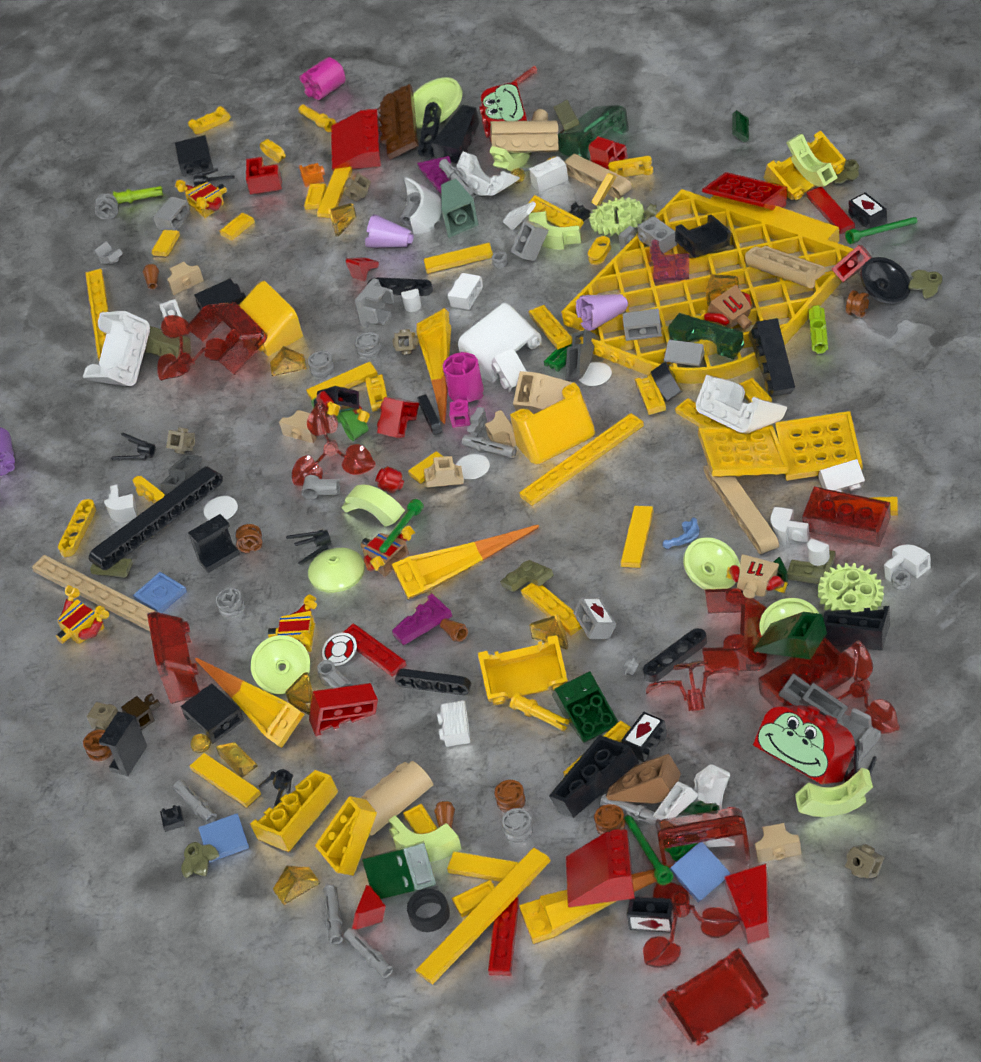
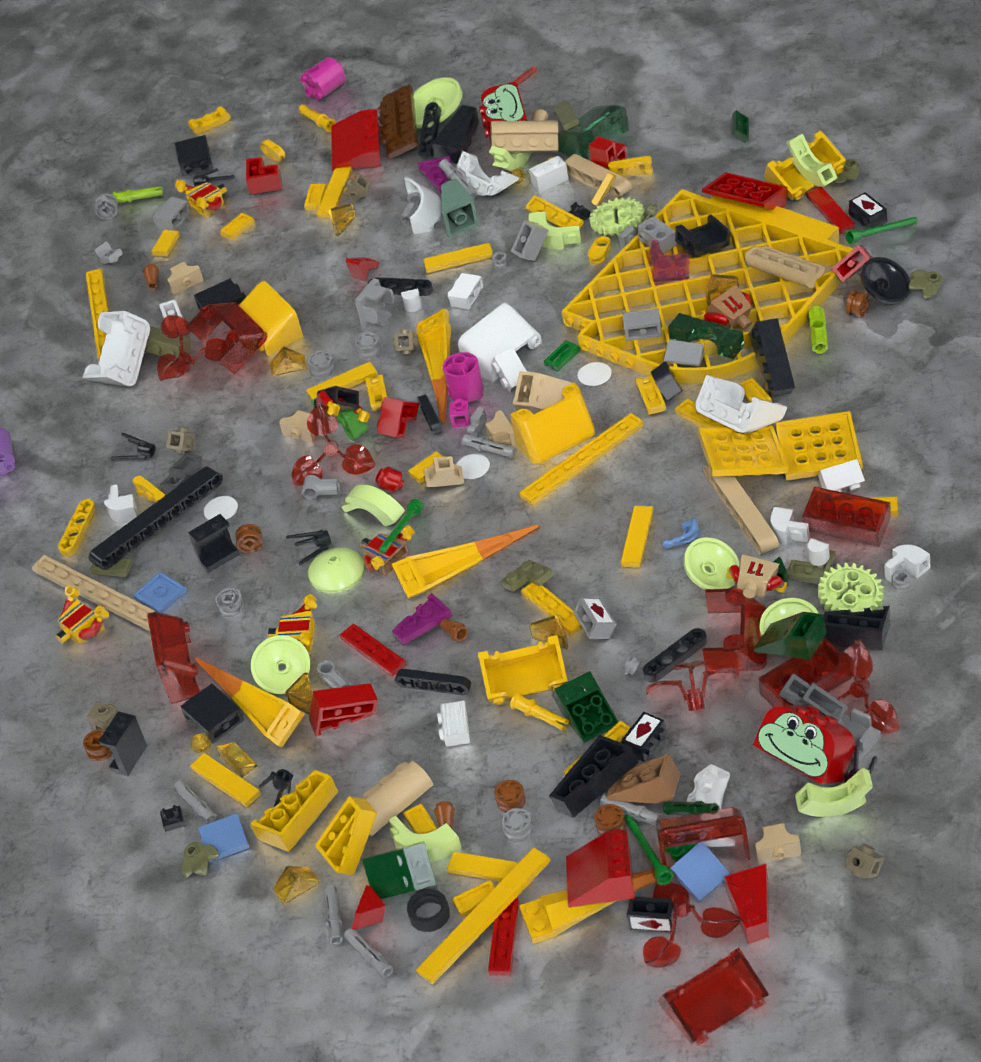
(141, 709): dark brown brick -> none
(312, 174): orange brick -> none
(339, 648): sticker -> none
(386, 234): lavender cone -> none
(517, 215): white slope -> none
(550, 327): yellow tile -> none
(579, 355): dark grey slope -> none
(599, 309): lavender cone -> none
(675, 801): white slope -> none

